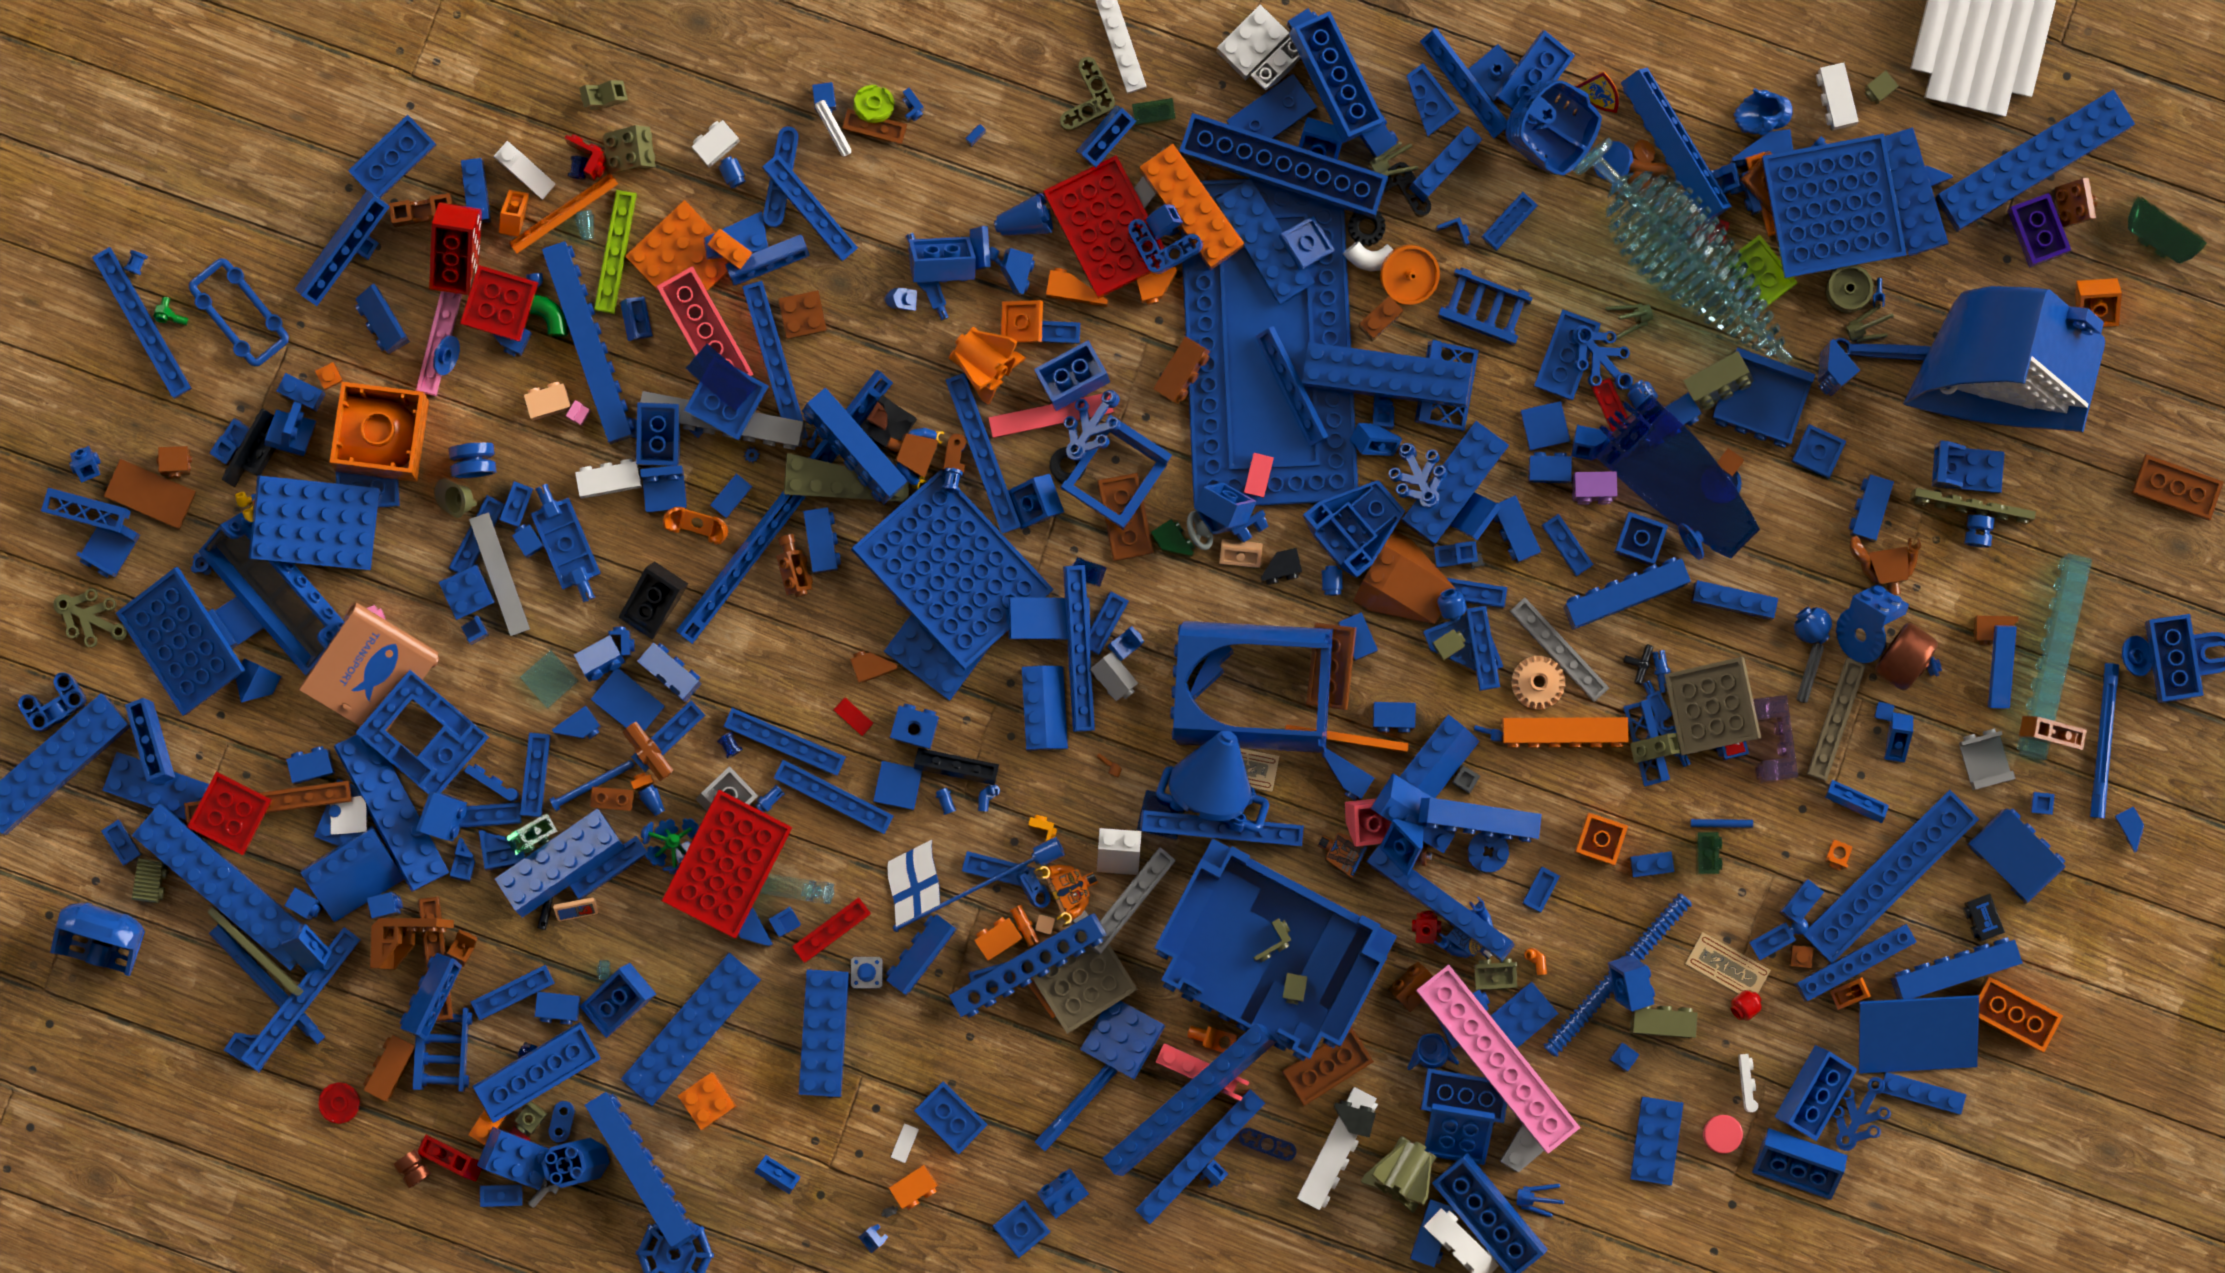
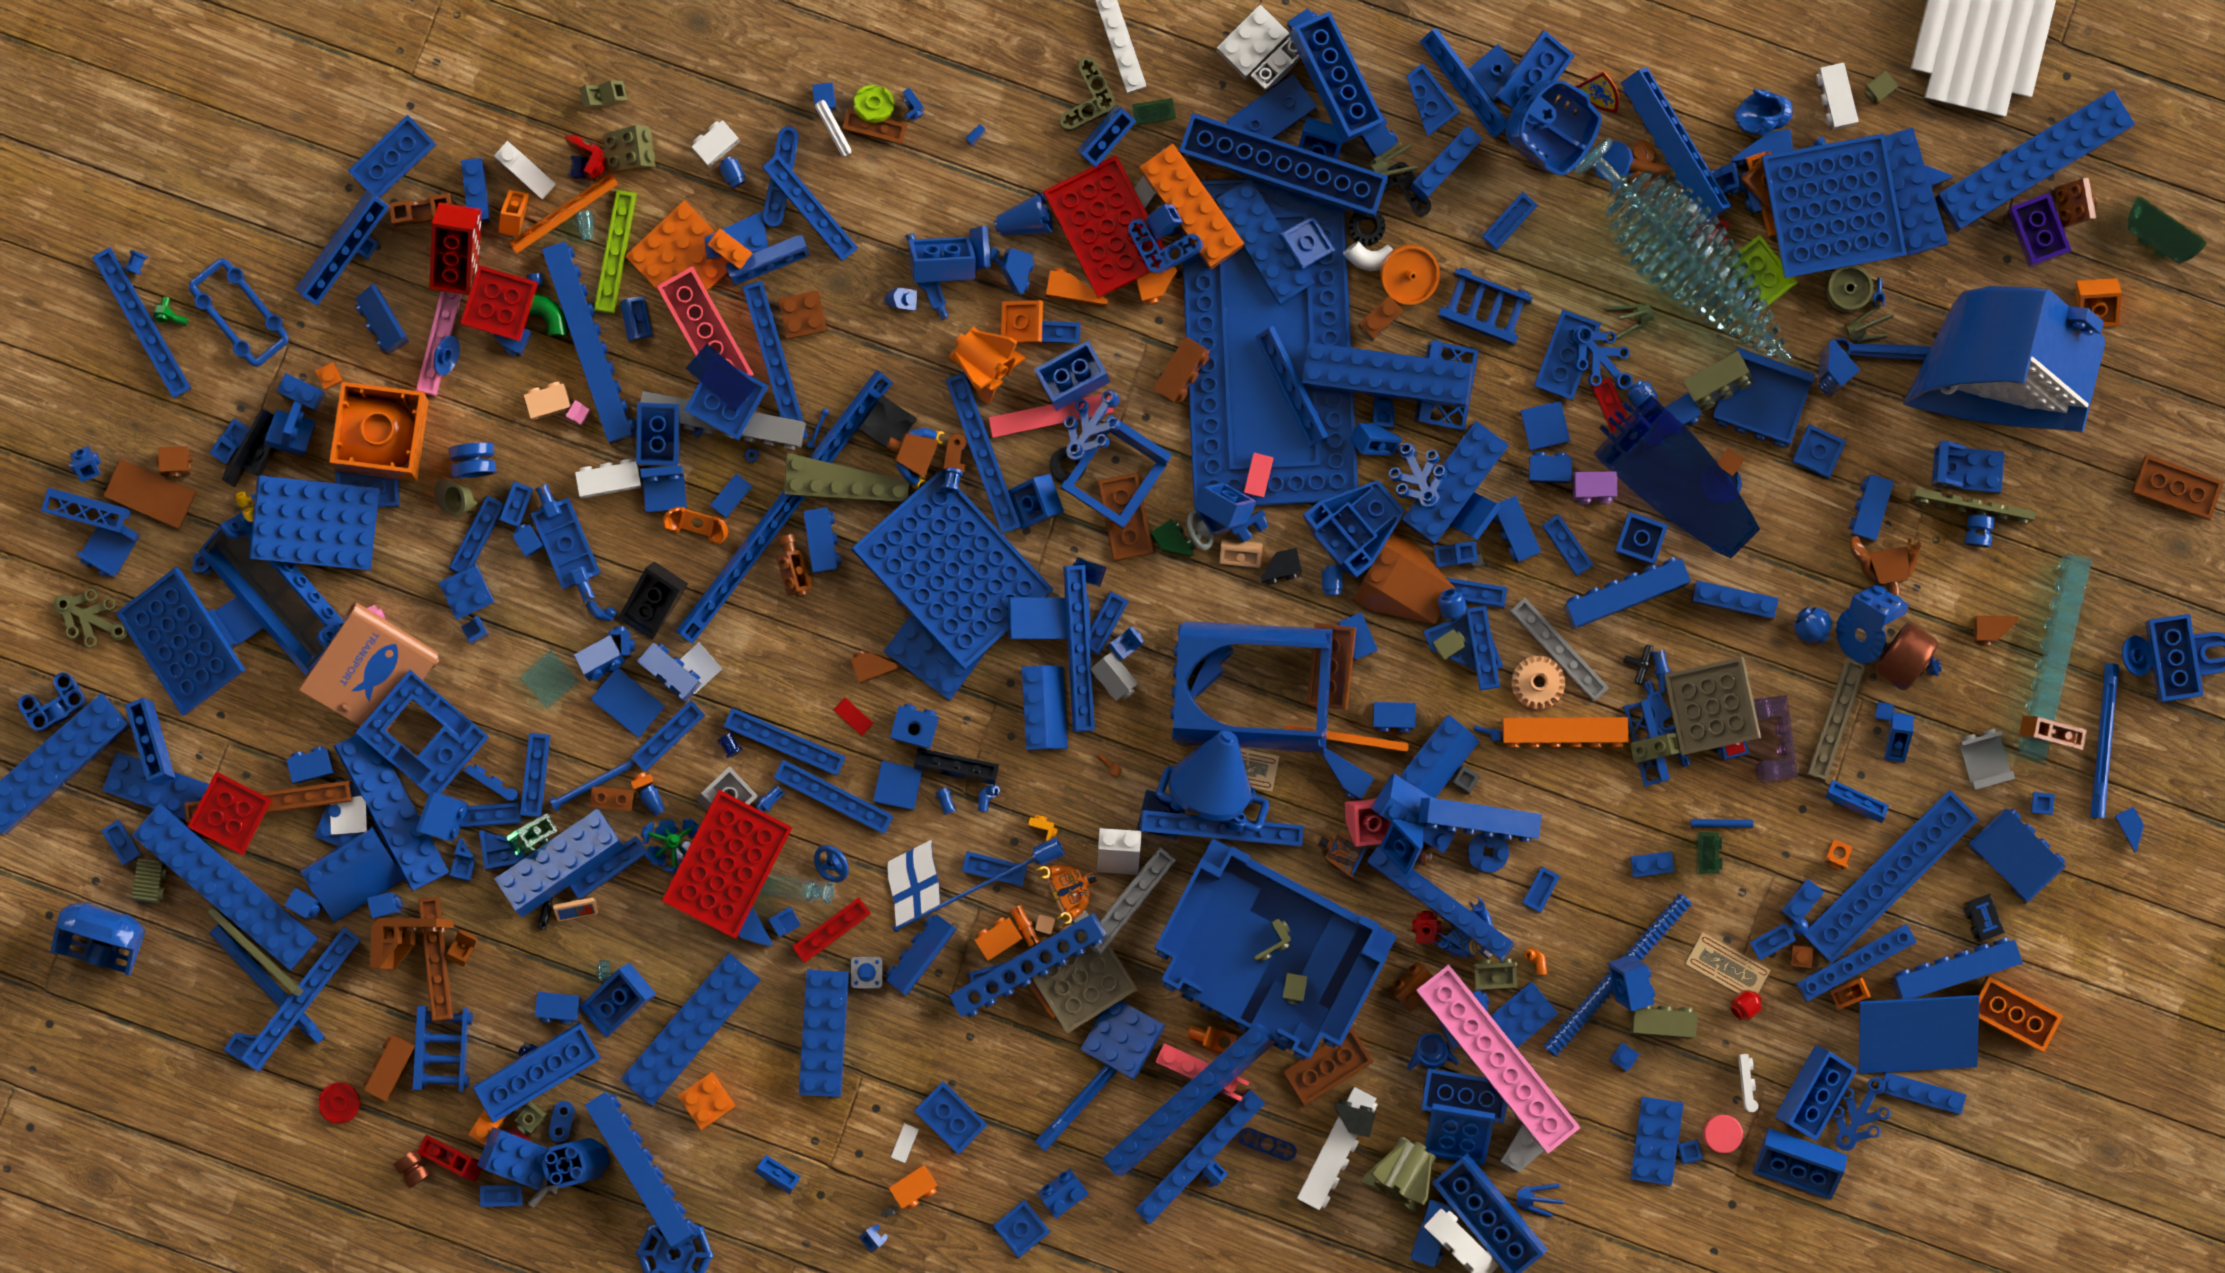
(256, 681): blue slope -> none
(307, 949): blue panel -> none
(431, 996): blue slope -> none
(499, 574): light grey tile -> none
(512, 992): blue plate -> none
(579, 725): blue slope -> none
(598, 613): none -> blue arm
(648, 751): dark orange piece -> none
(701, 663): none -> white sticker
(835, 861): none -> blue piece
(853, 446): blue brick -> none
(878, 416): copper tile -> none
(1032, 887): blue piece -> none
(1463, 229): blue bracket -> none
(1586, 442): blue slope -> none
(1601, 839): orange brick -> none
(1690, 1151): none -> blue tile
(1692, 540): blue dish -> none
(1810, 673): dark grey axle -> none
(2002, 666): blue tile -> none

